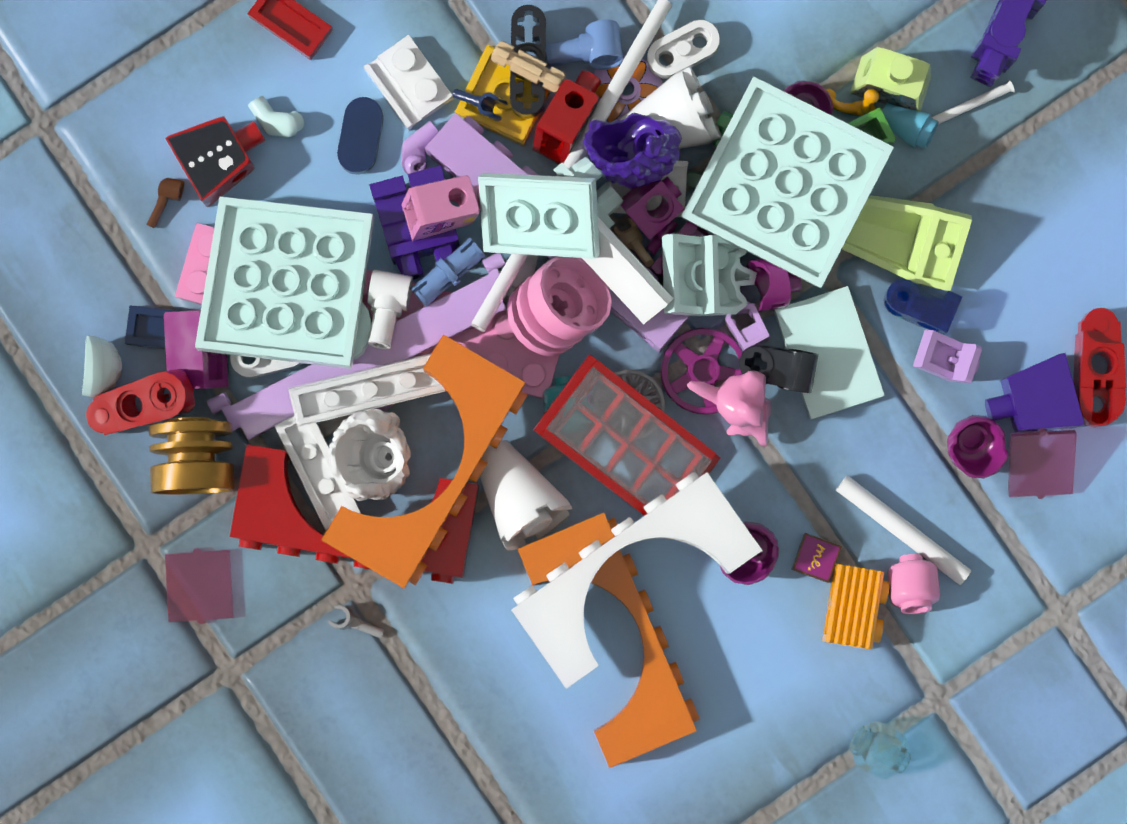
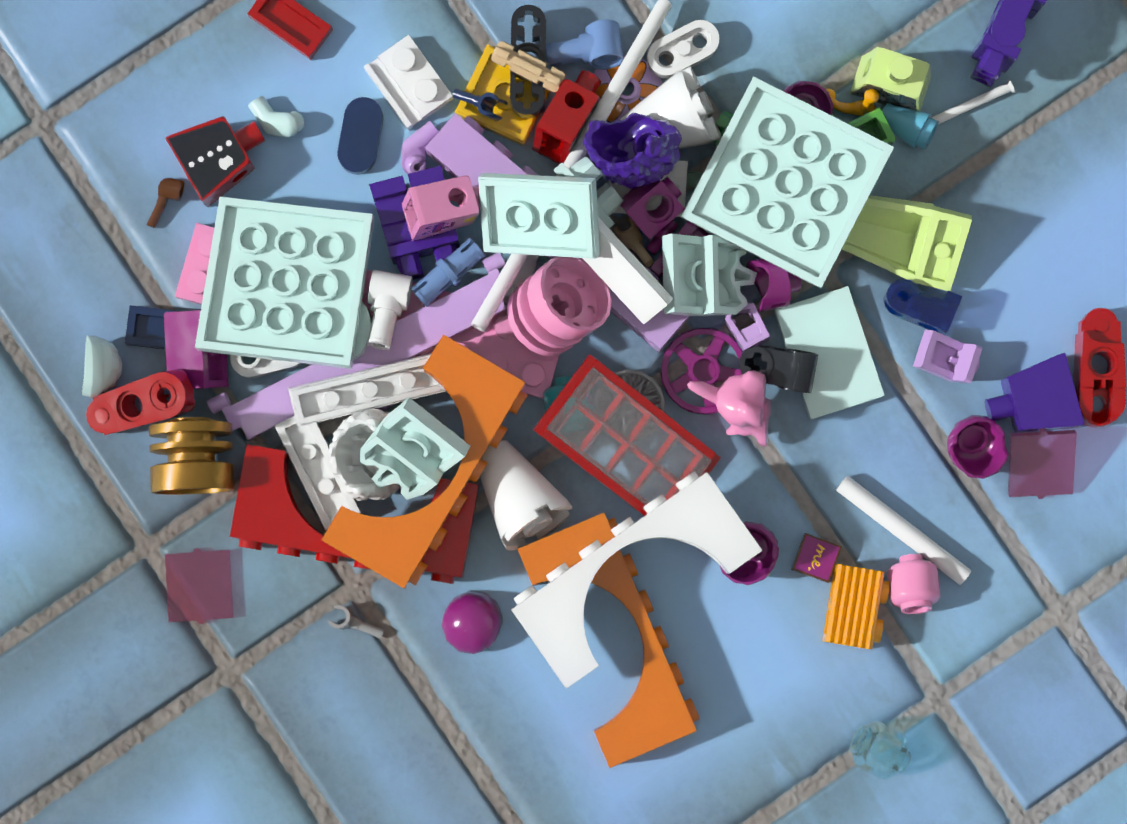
(412, 450): none -> light aqua plate
(472, 622): none -> magenta hair

